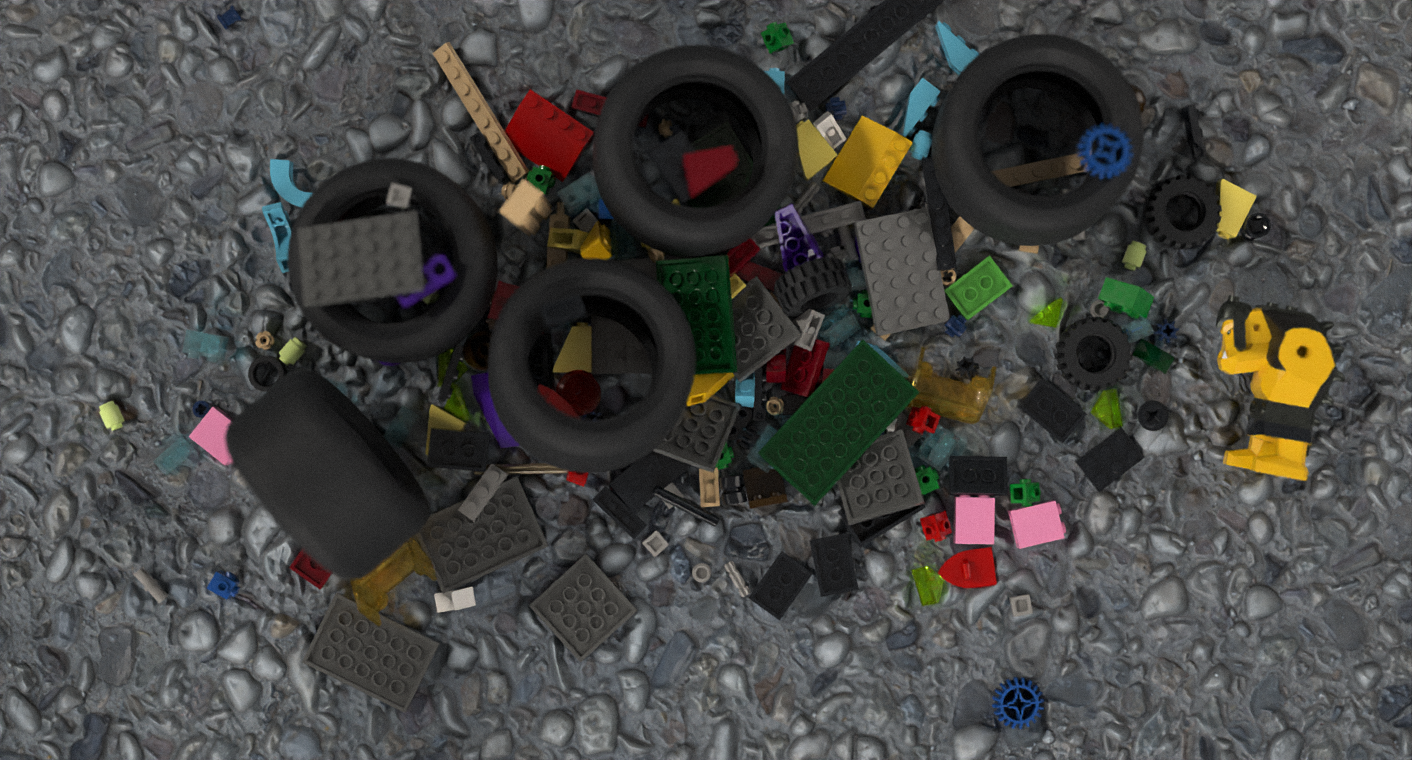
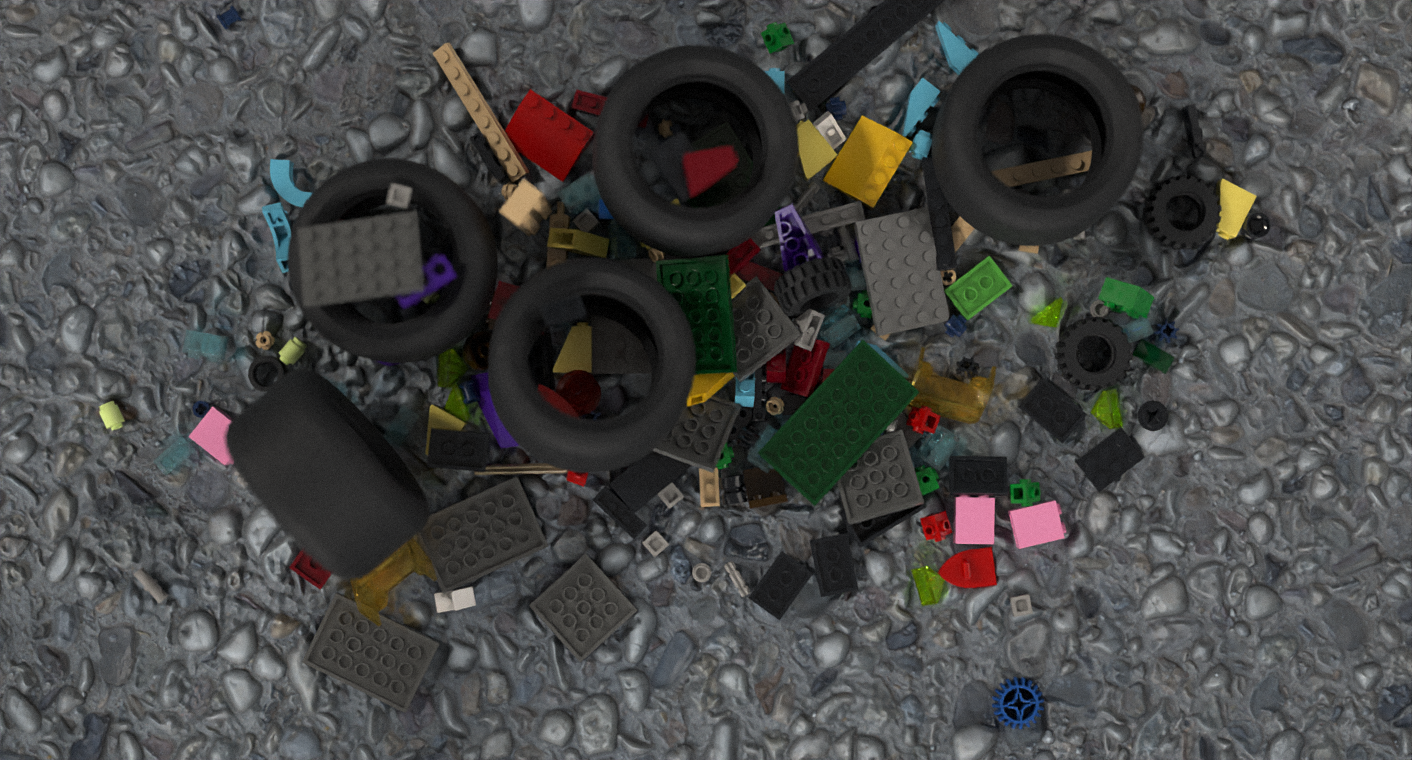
(224, 584): blue brick -> none
(451, 373): black plate -> none
(469, 392): none -> dark blue bush
(483, 492): light grey plate -> none
(548, 179): green brick -> none
(597, 243): yellow slope -> none
(685, 506): black axle -> none
(1108, 158): blue gear -> none
(1134, 255): yellowish green brick -> none
(1289, 381): yellow piece -> none

